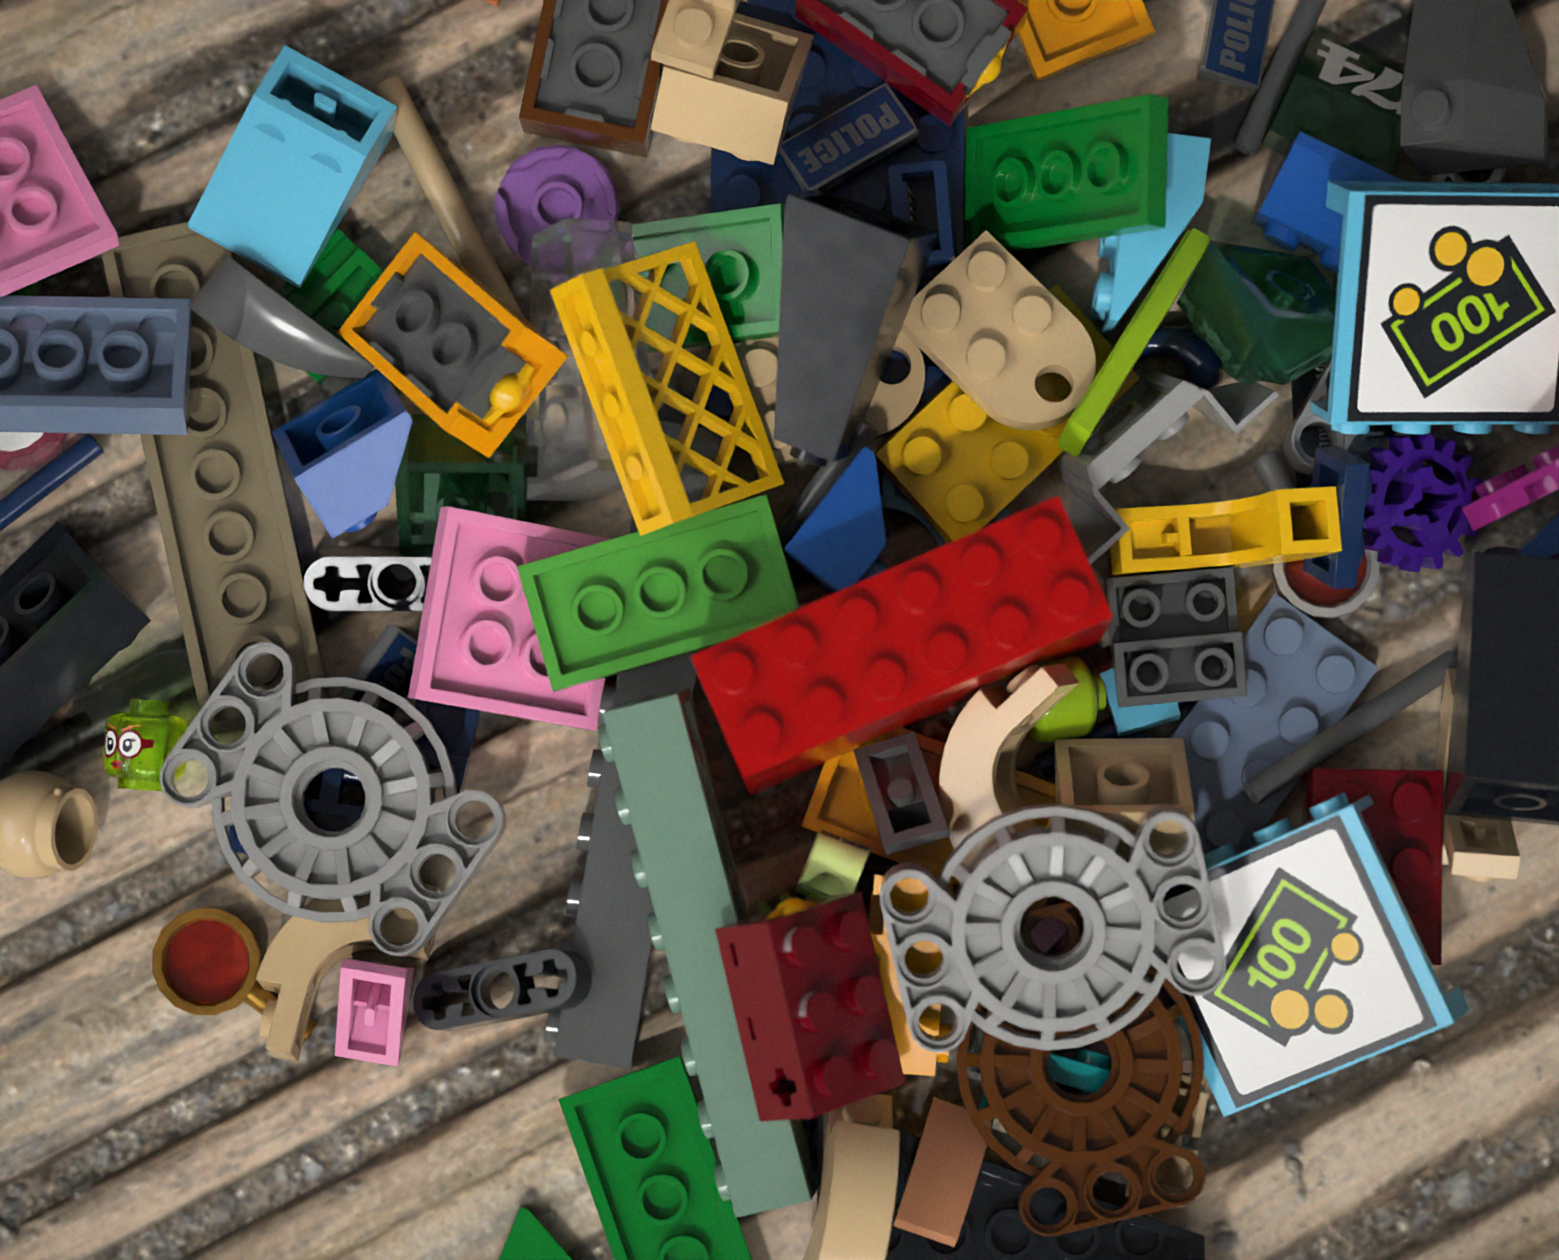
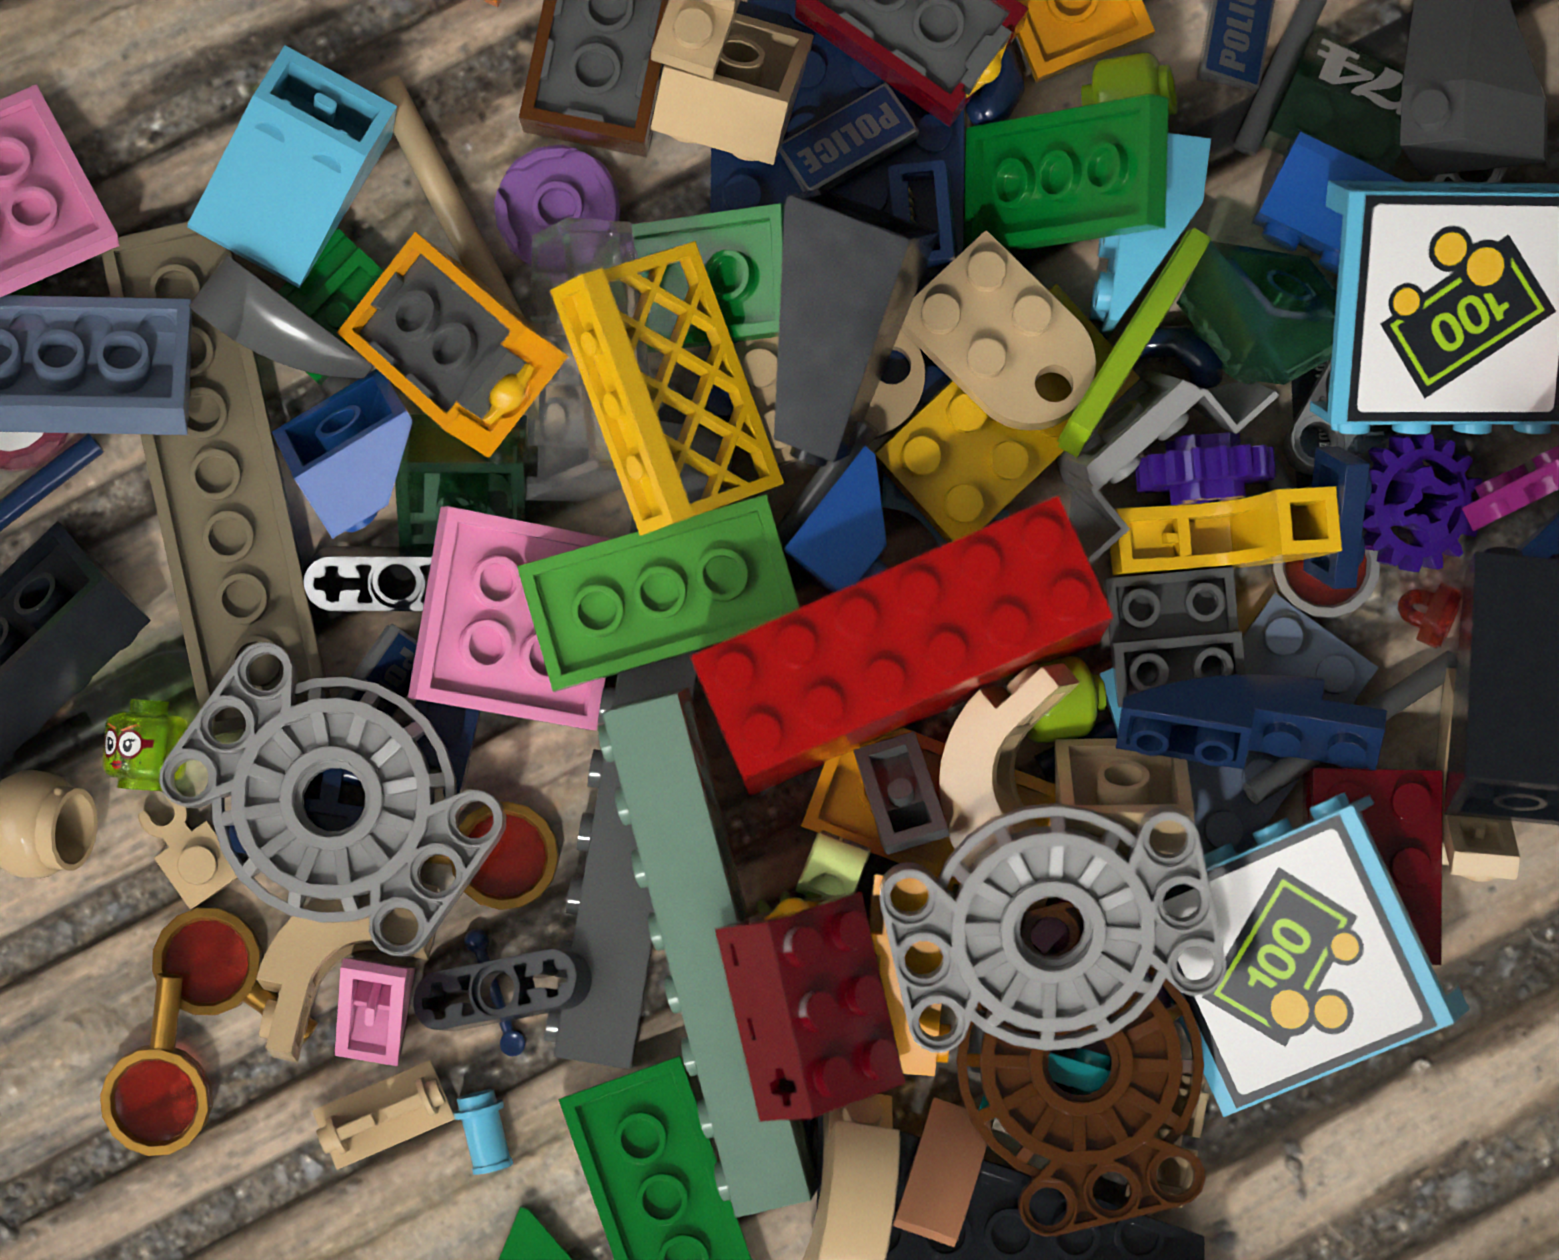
(158, 1093): none -> piece
(193, 856): none -> tan plate
(382, 1115): none -> tan hinge
(484, 1131): none -> medium azure pin
(512, 1041): none -> dark blue hinge
(519, 864): none -> piece
(1000, 96): none -> dark blue arm
(1130, 77): none -> lime head
(1205, 468): none -> dark purple gear
(1227, 715): none -> dark blue slope
(1440, 615): none -> clear red tile

